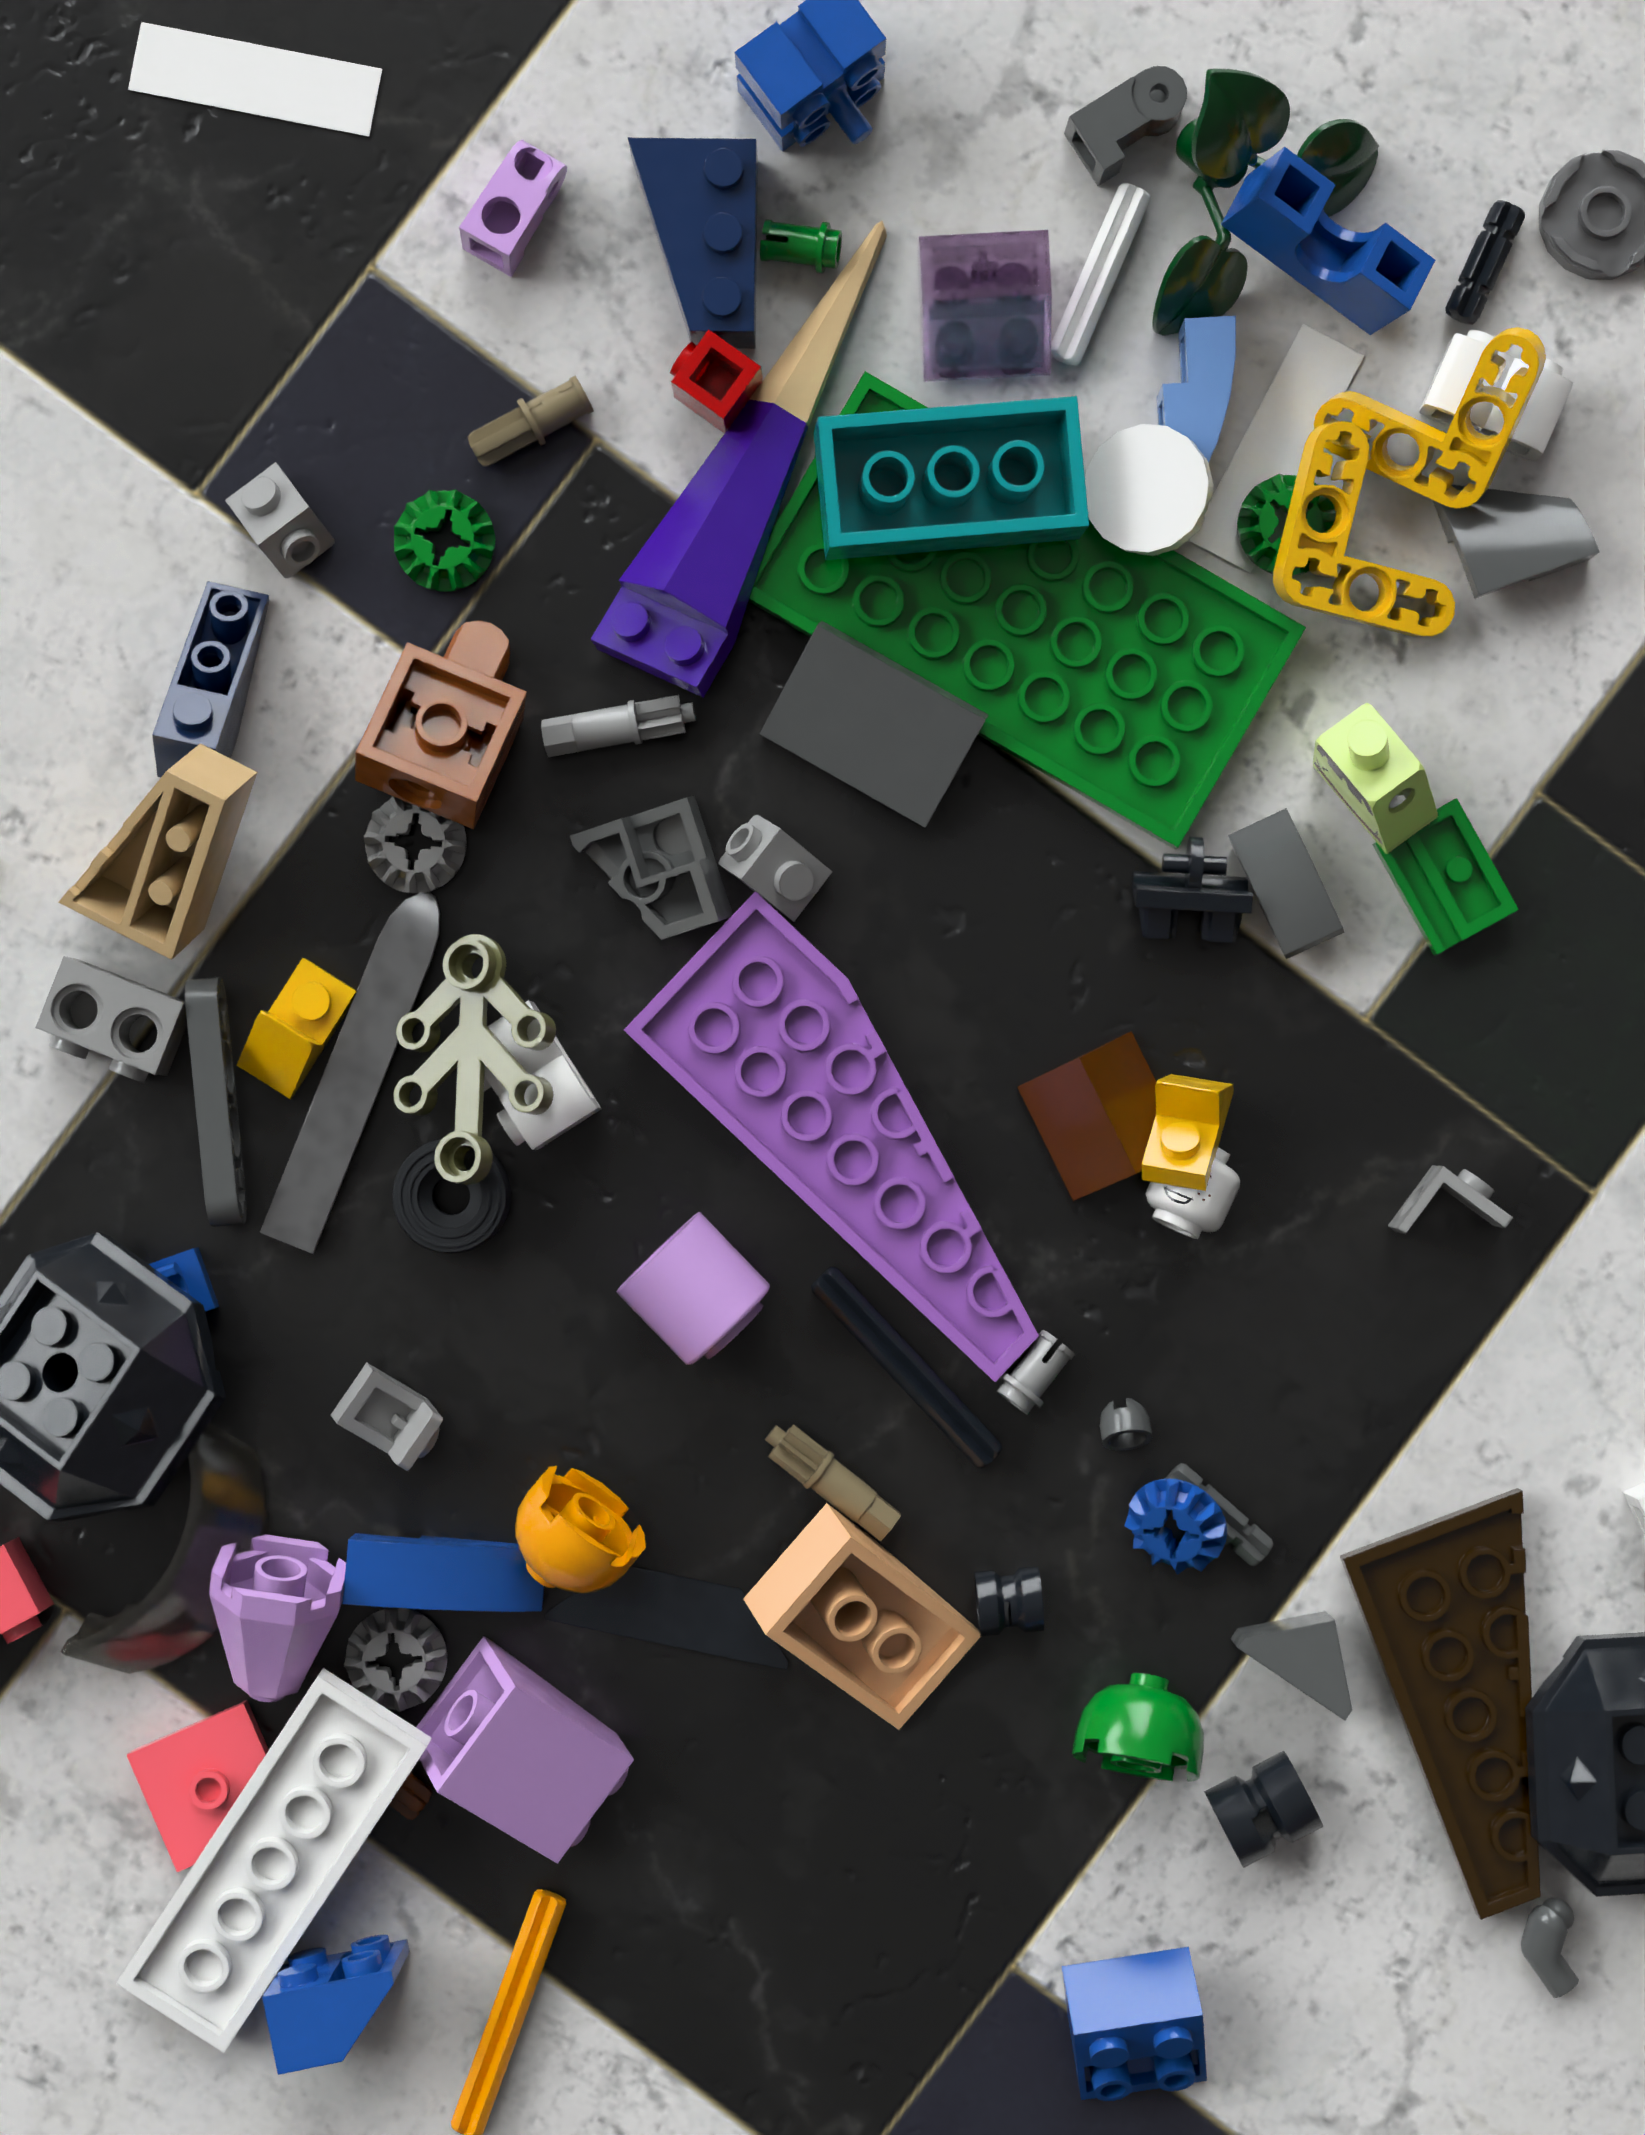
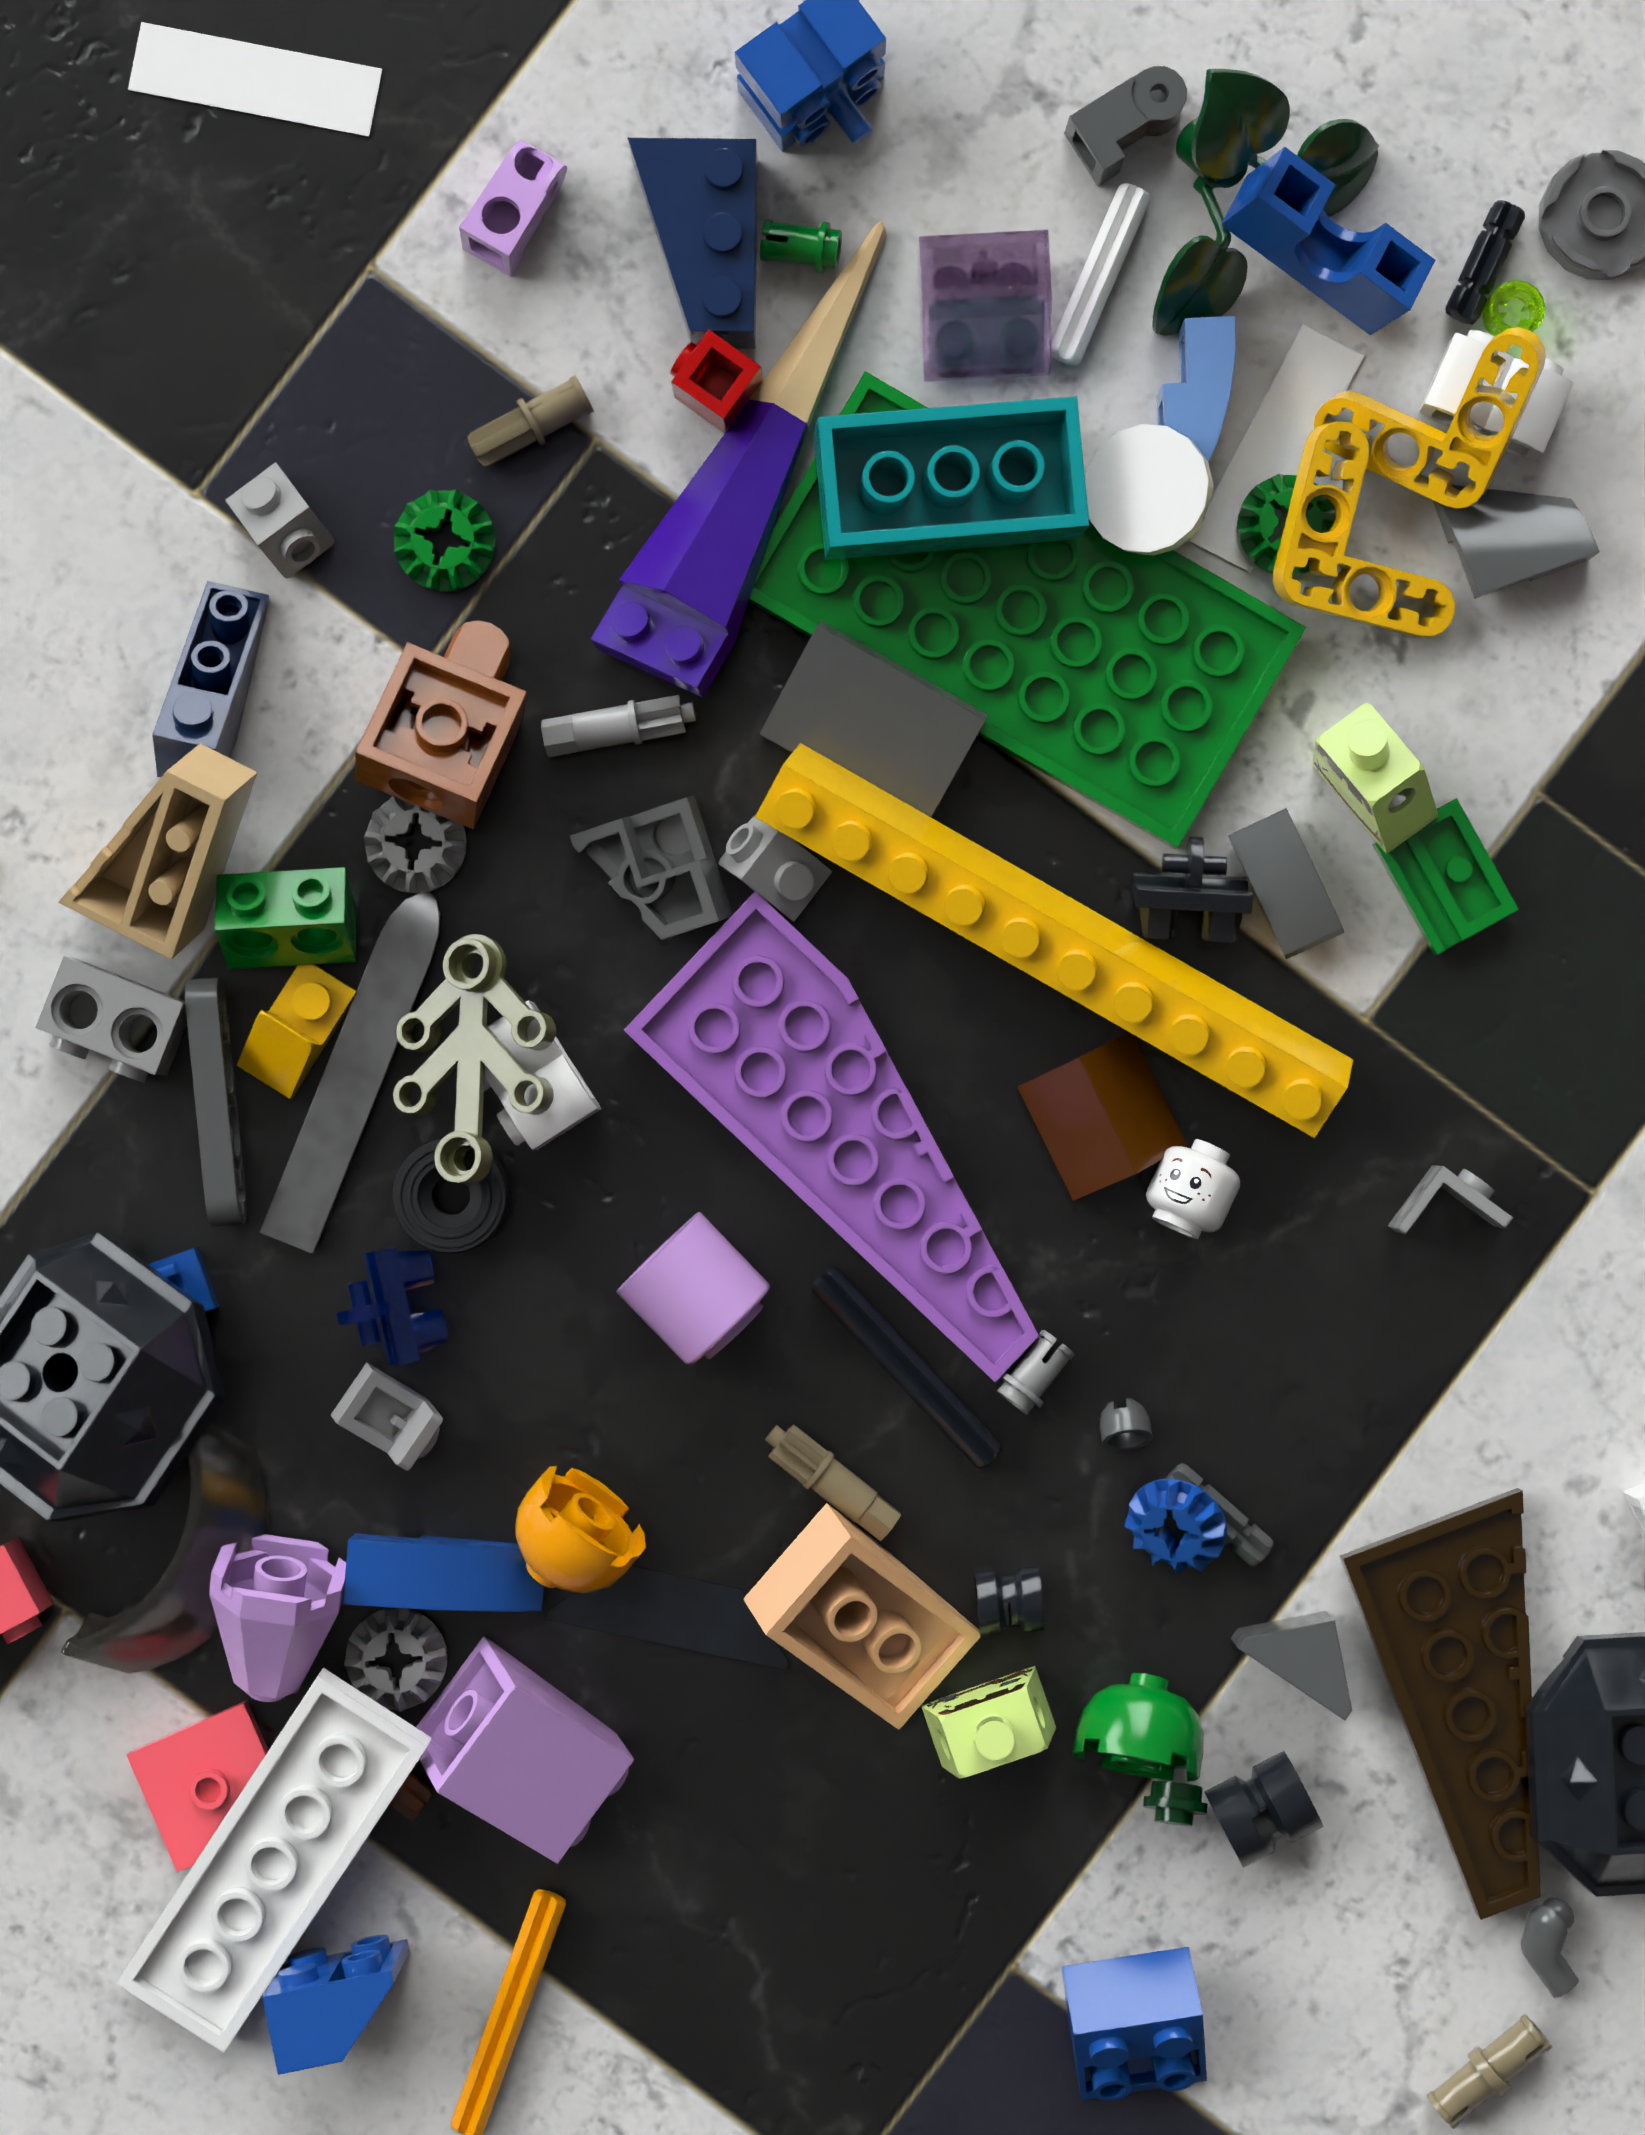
(285, 918): none -> green brick
(401, 1332): none -> clear blue hips
(990, 1723): none -> yellowish green torso
(1056, 940): none -> yellow brick
(1175, 1802): none -> dark green plate
(1186, 1130): yellow slope -> none
(1489, 2071): none -> dark tan pin
(1502, 295): none -> clear neon green bush

